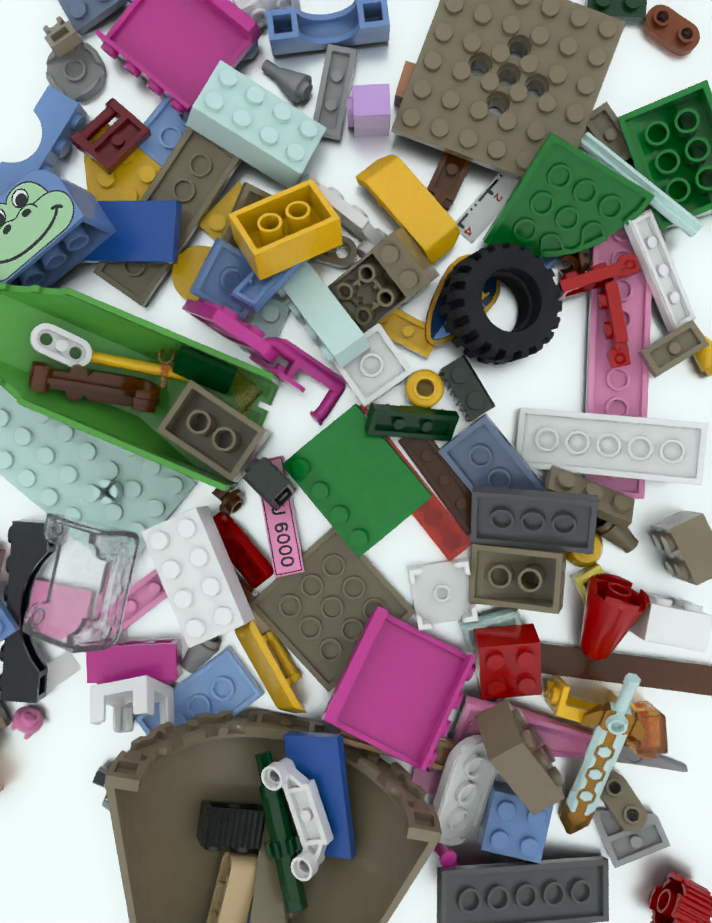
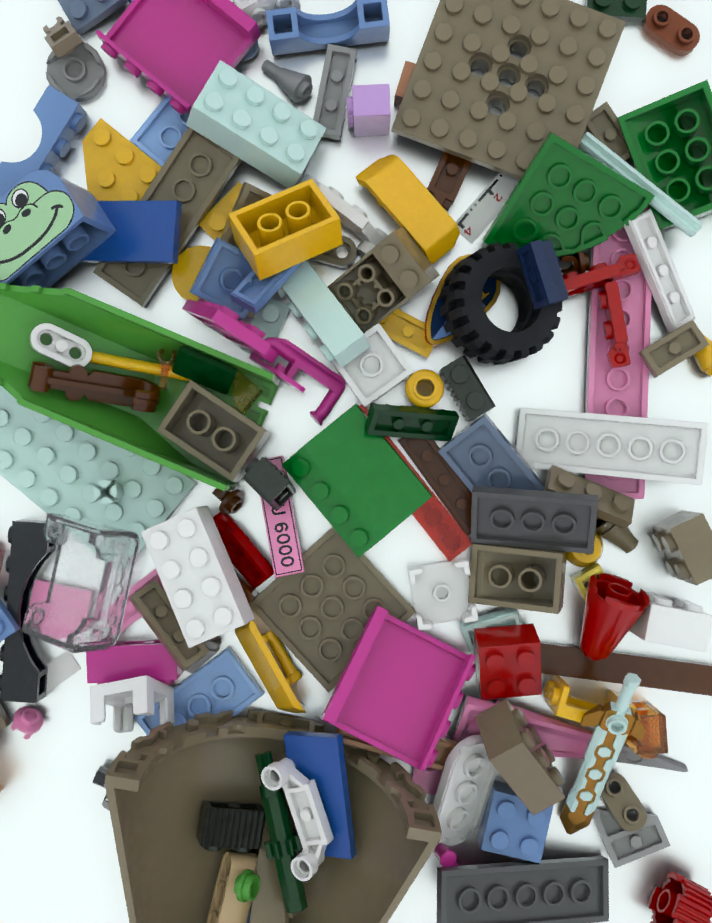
(116, 142): dark red plate -> none
(157, 612): none -> dark tan plate
(247, 886): none -> bright green plate
(542, 273): none -> dark blue panel

